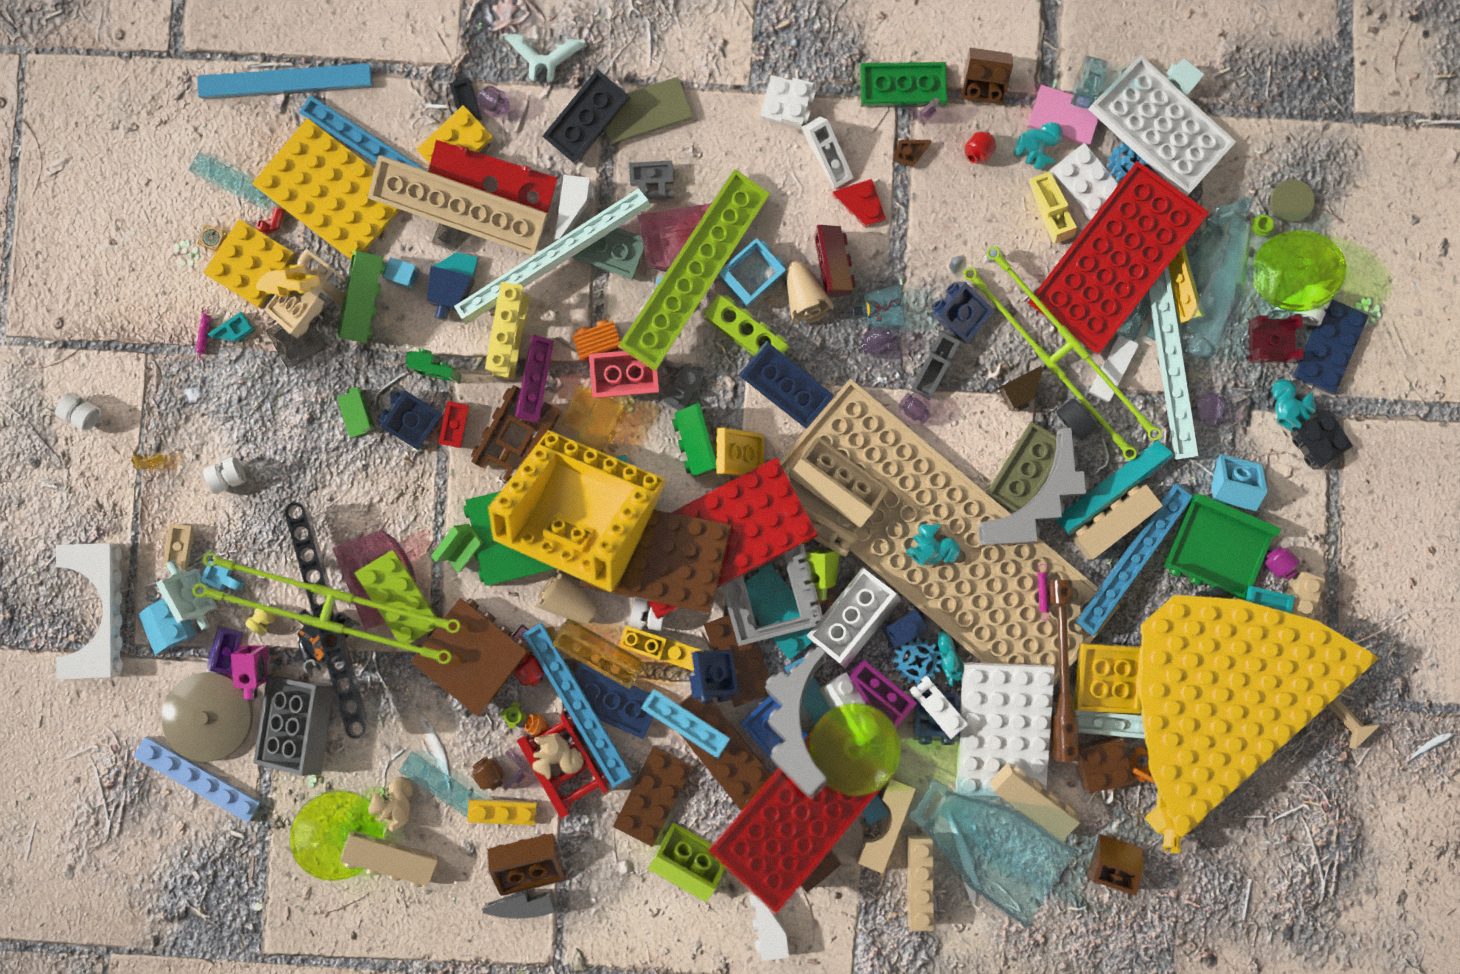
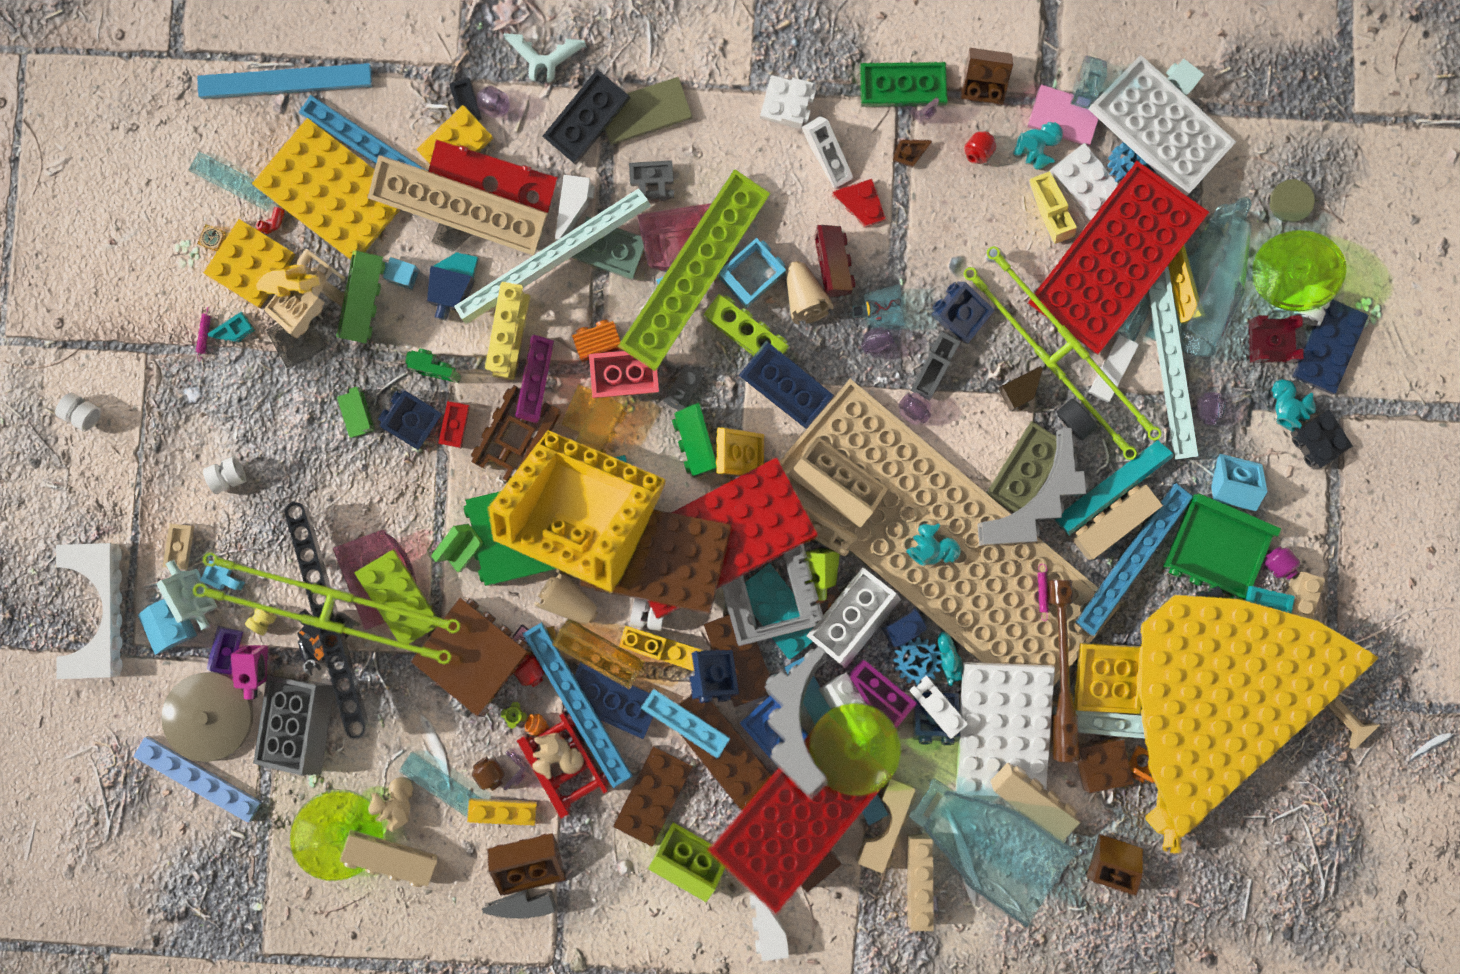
(148, 463): clear yellow arm -> none
(1262, 225): lime plate -> none

